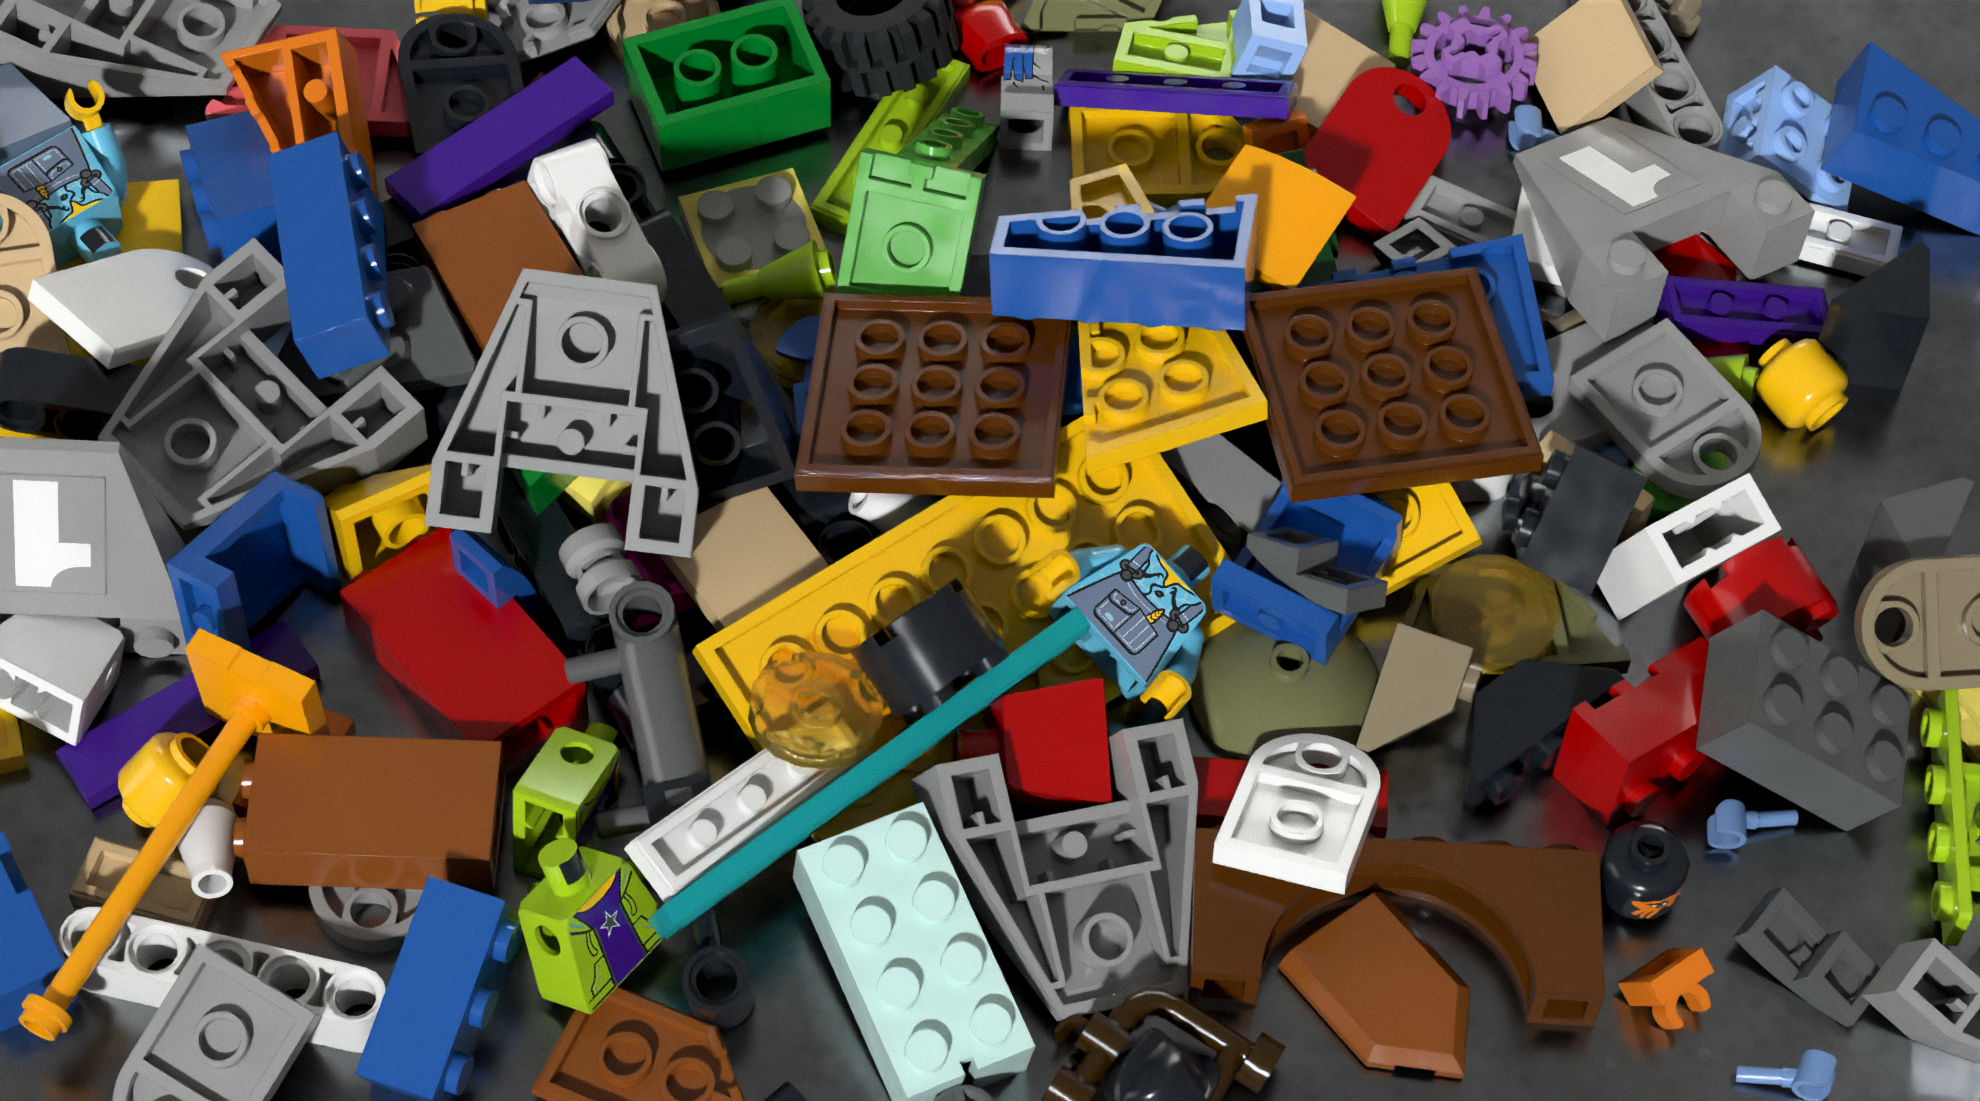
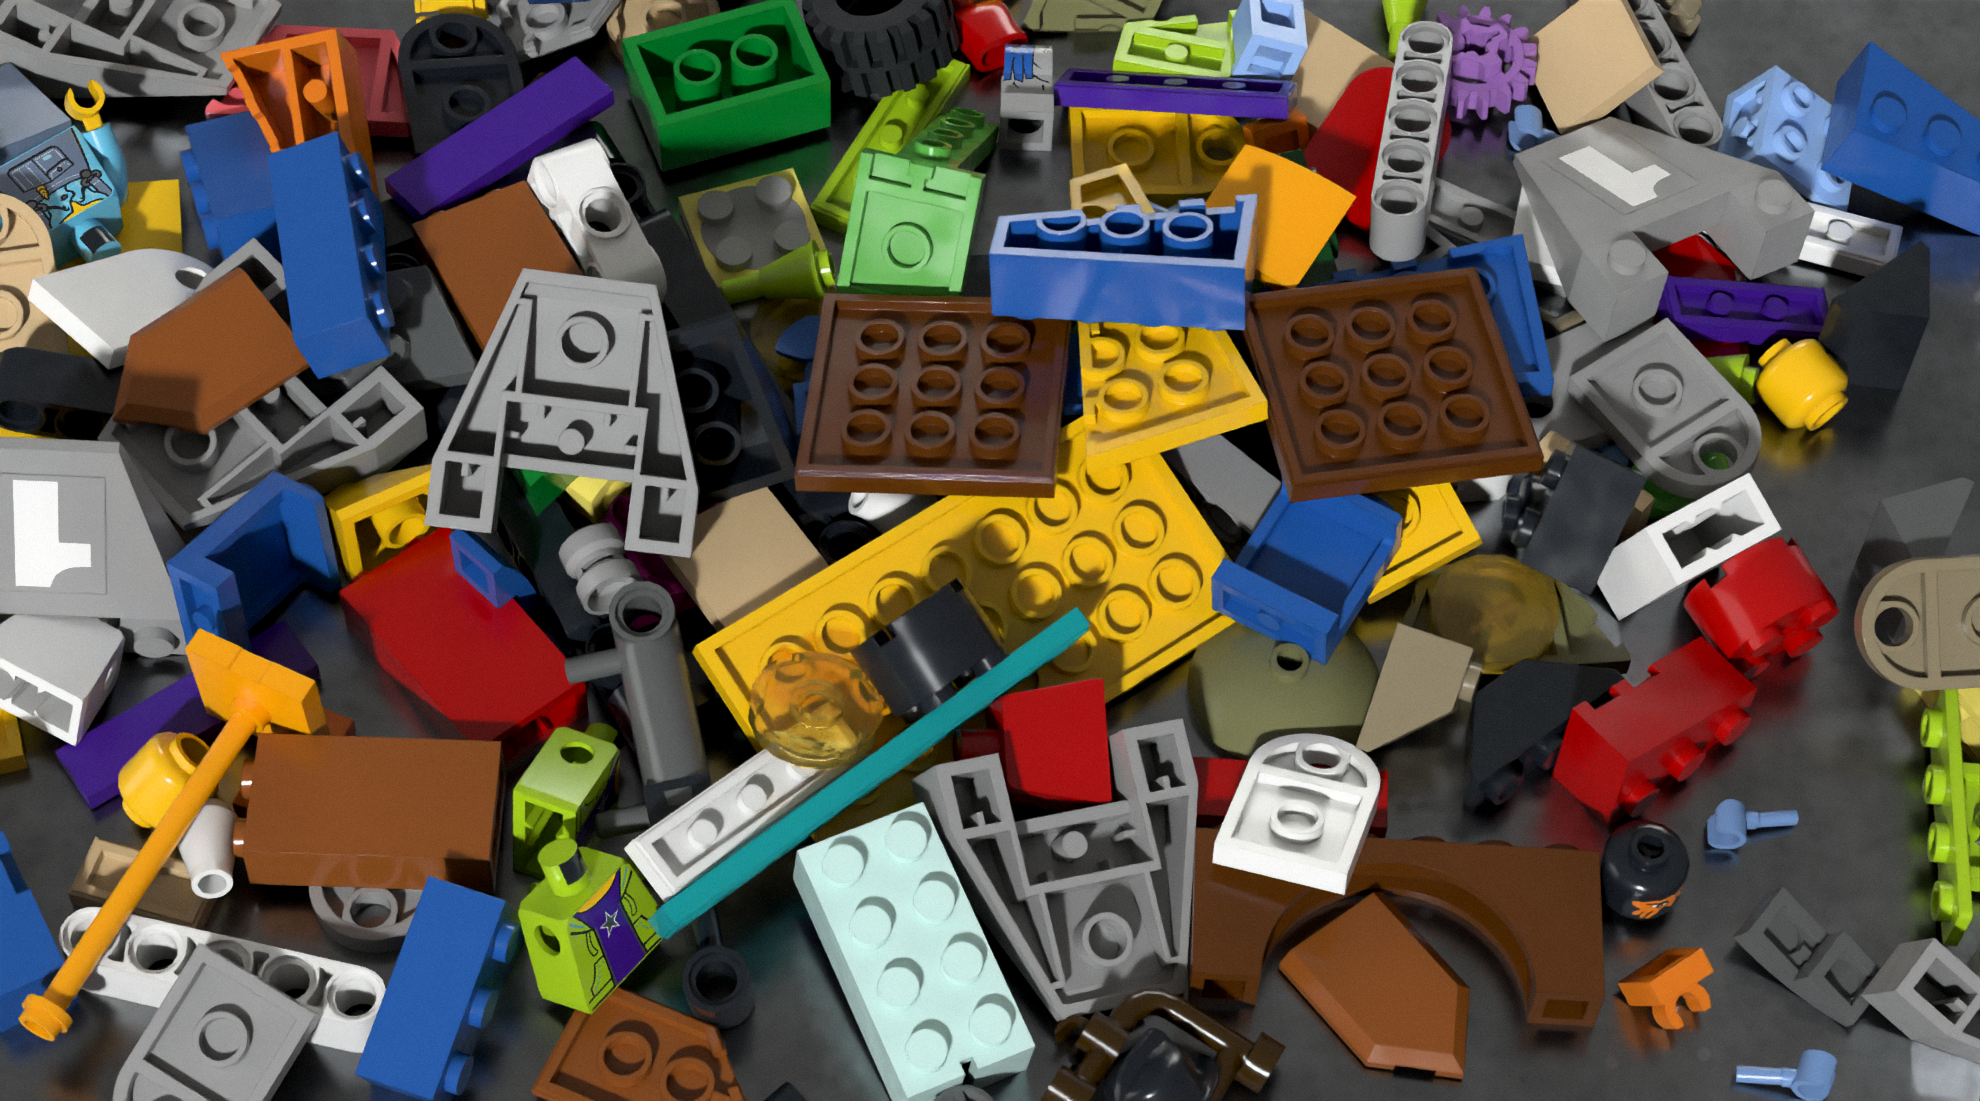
(207, 359): none -> dark orange tile
(1139, 615): torso -> none
(1309, 568): dark grey slope -> none
(1411, 142): none -> light grey beam
(1804, 721): dark grey brick -> none

